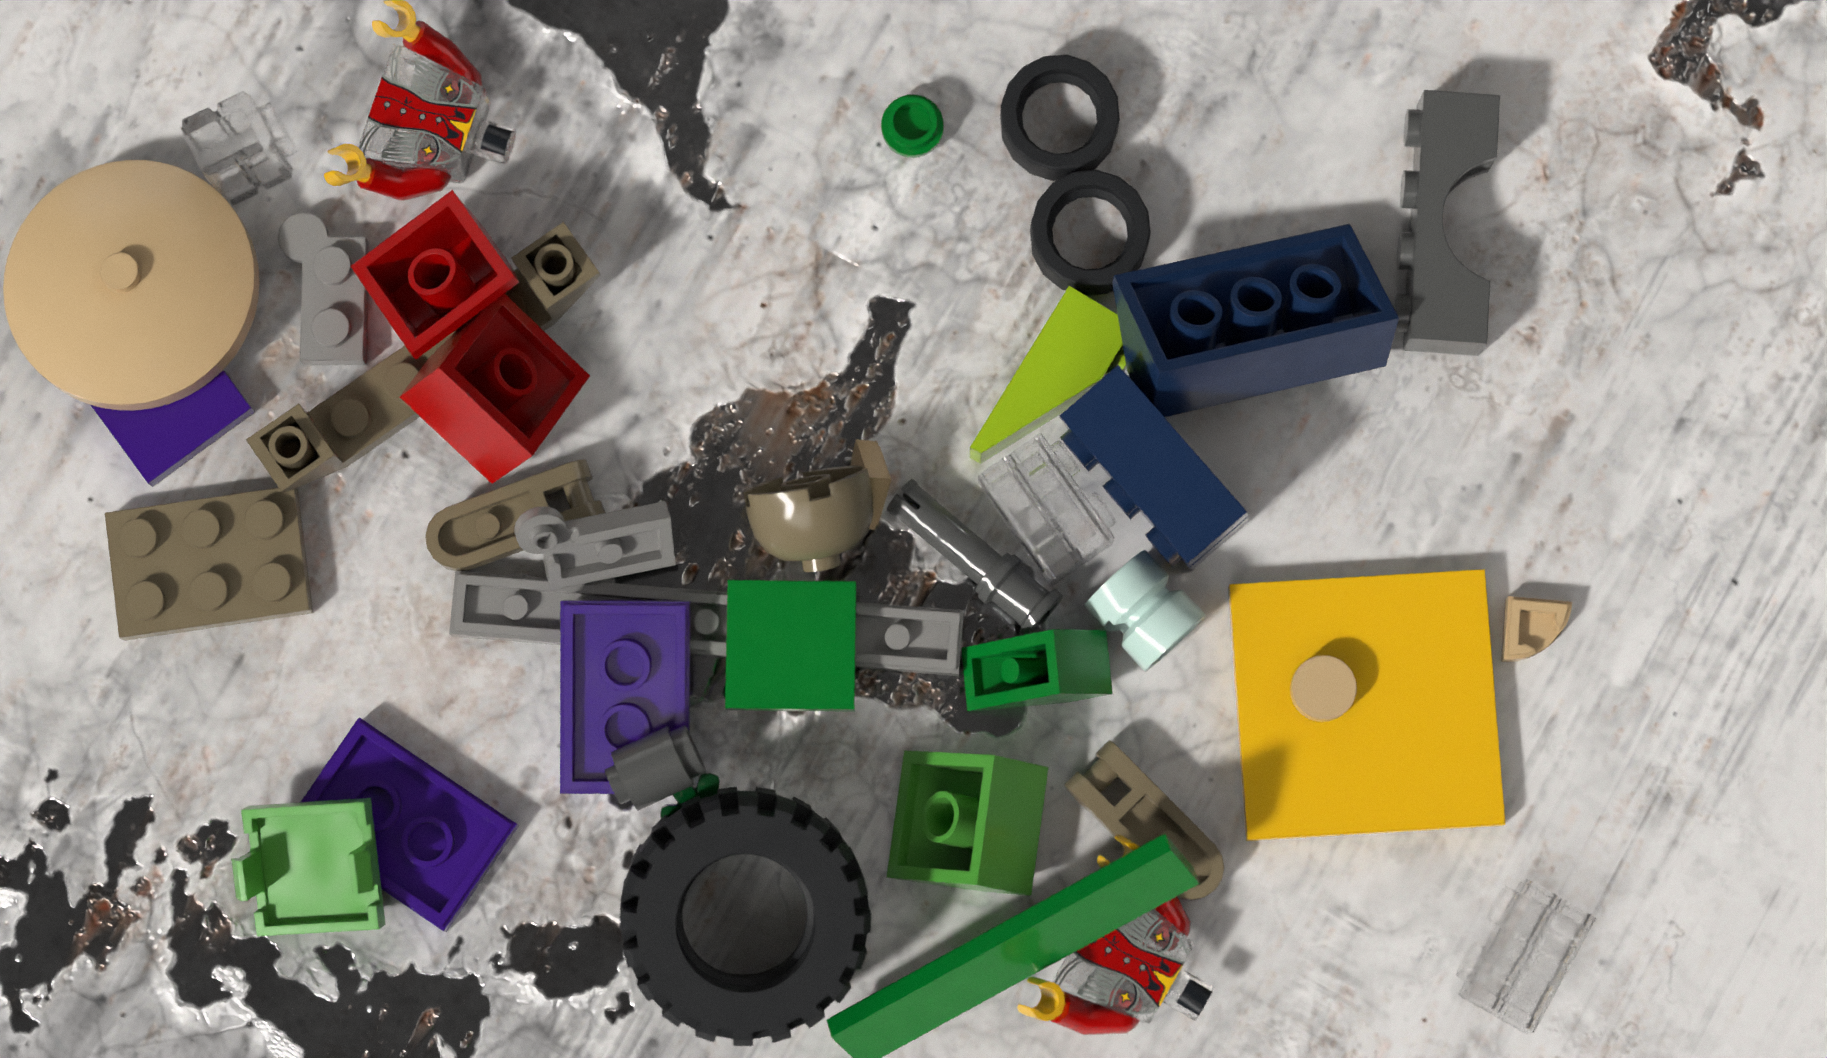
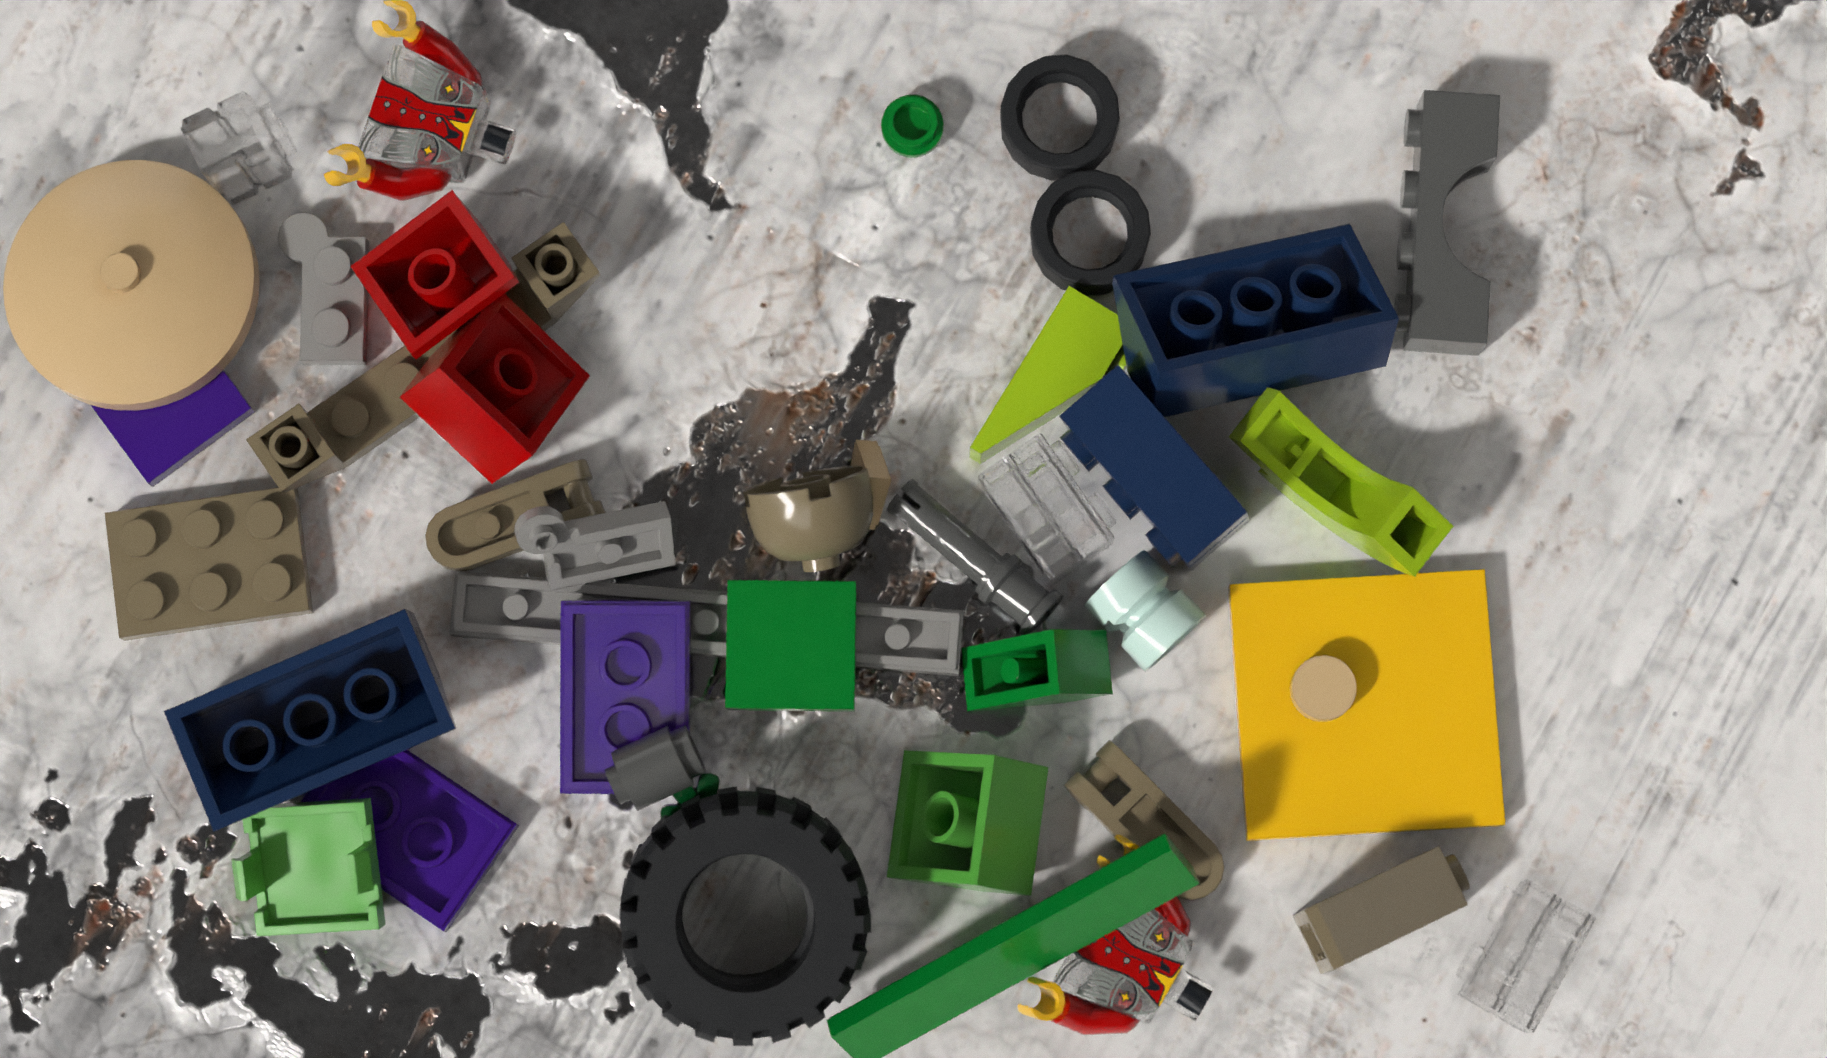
(311, 719): none -> dark blue slope
(1337, 490): none -> lime arch
(1383, 909): none -> dark tan slope
(1531, 626): tan tile -> none

